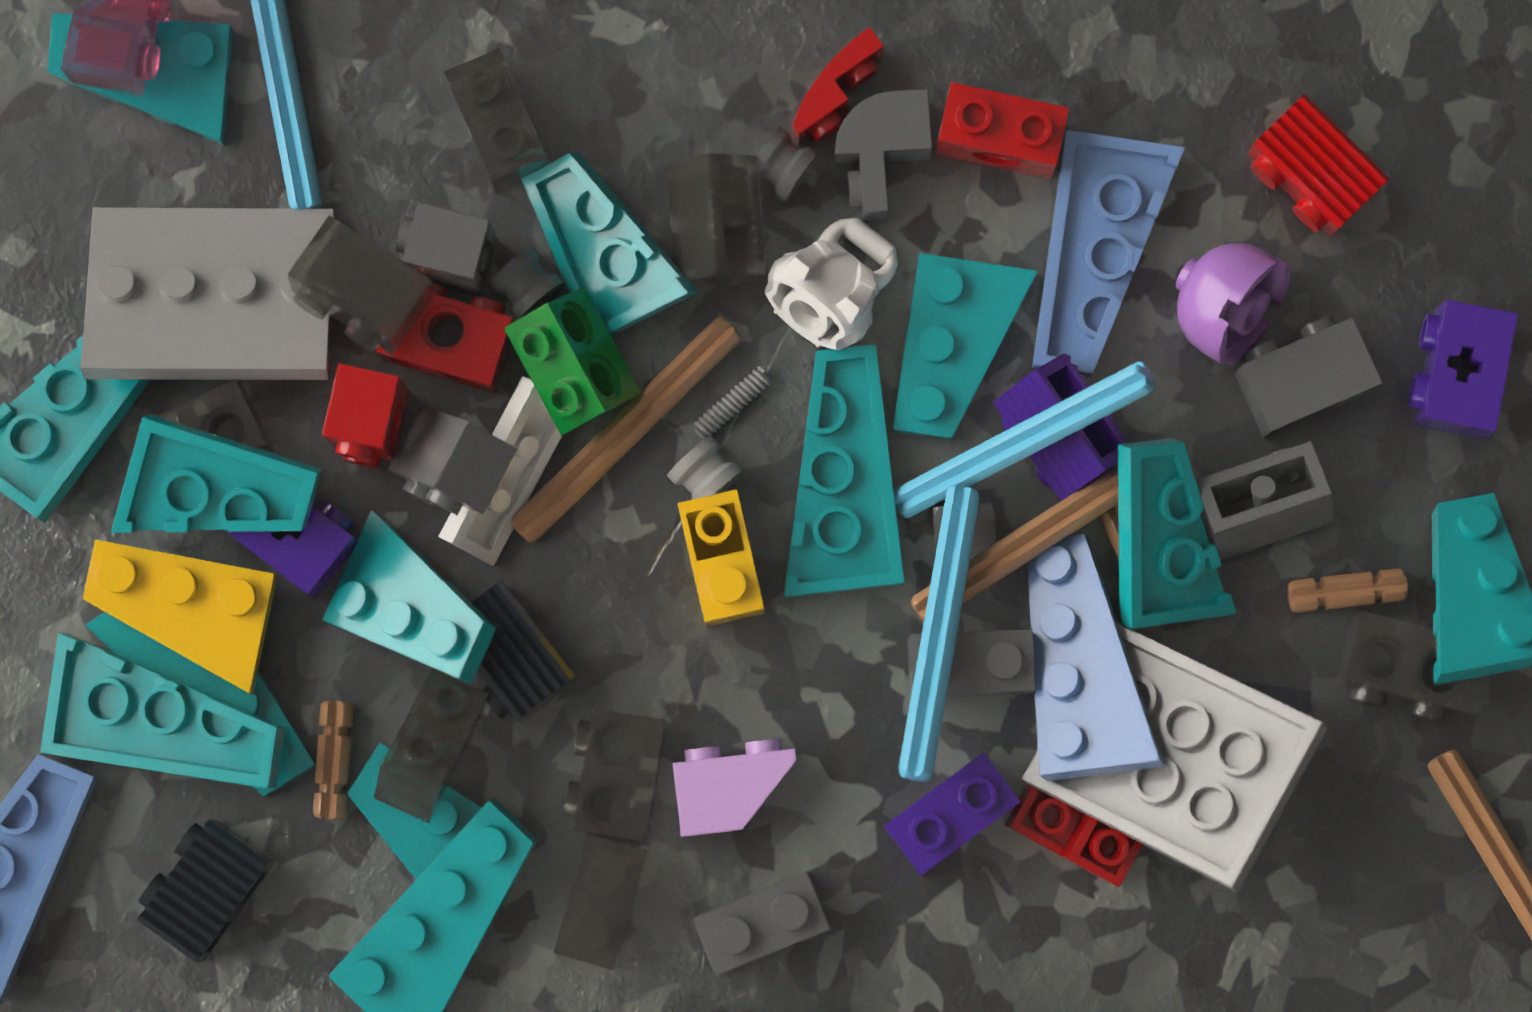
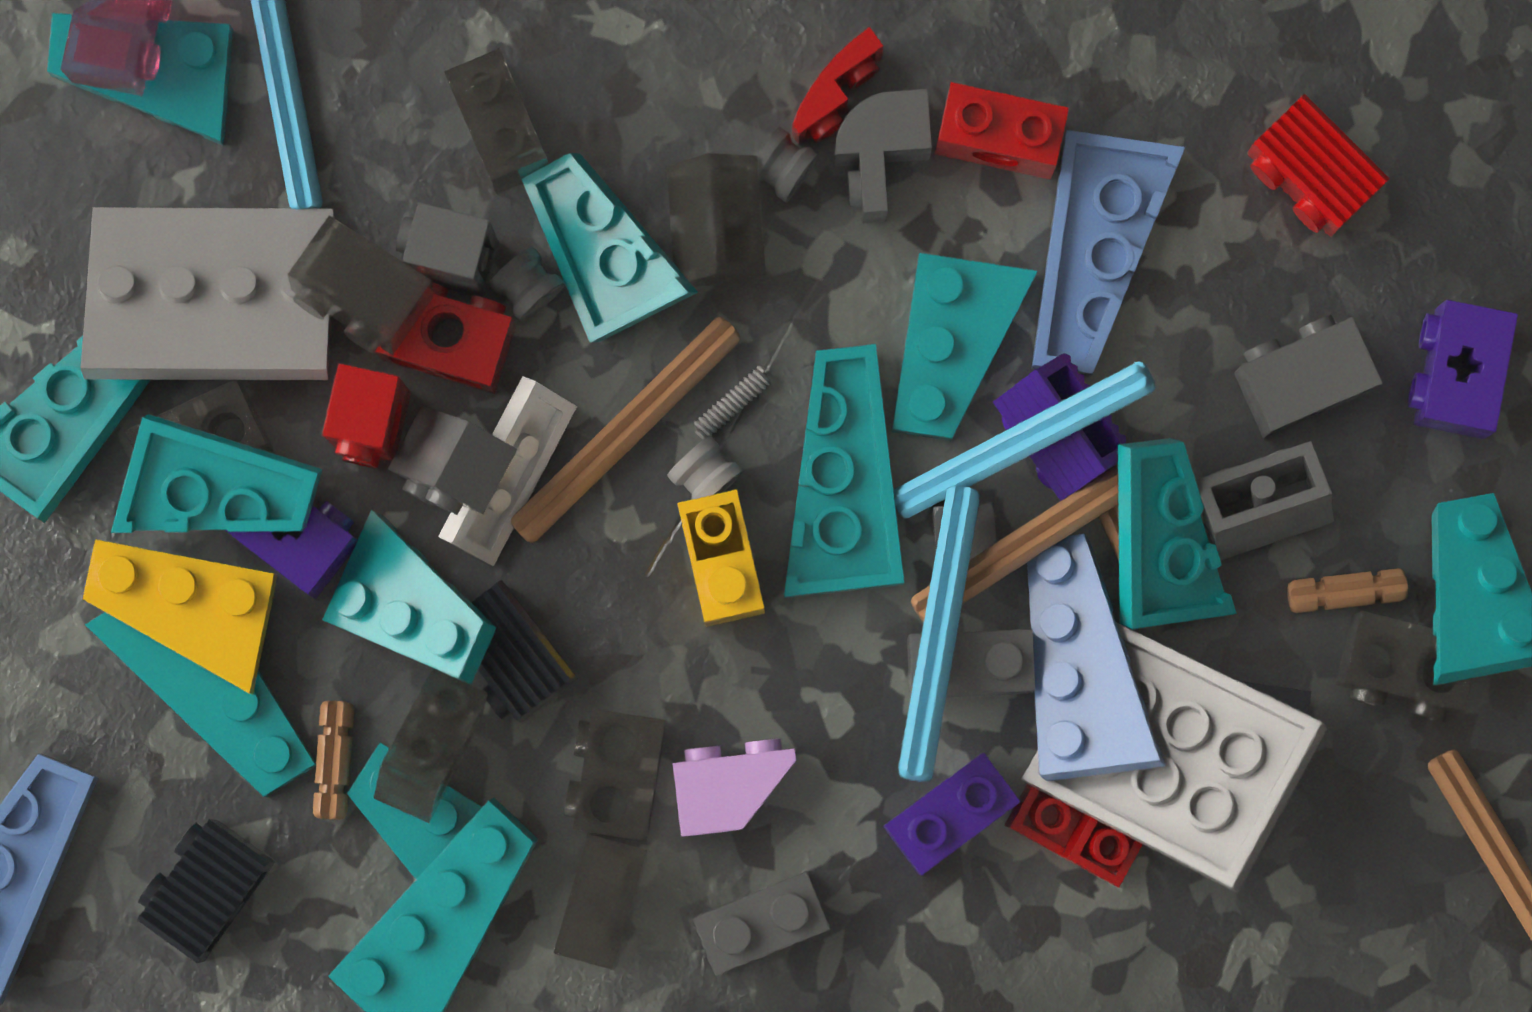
(143, 720): teal wing -> none
(572, 360): green brick -> none
(828, 290): white piece -> none
(1227, 297): medium lavender cylinder -> none

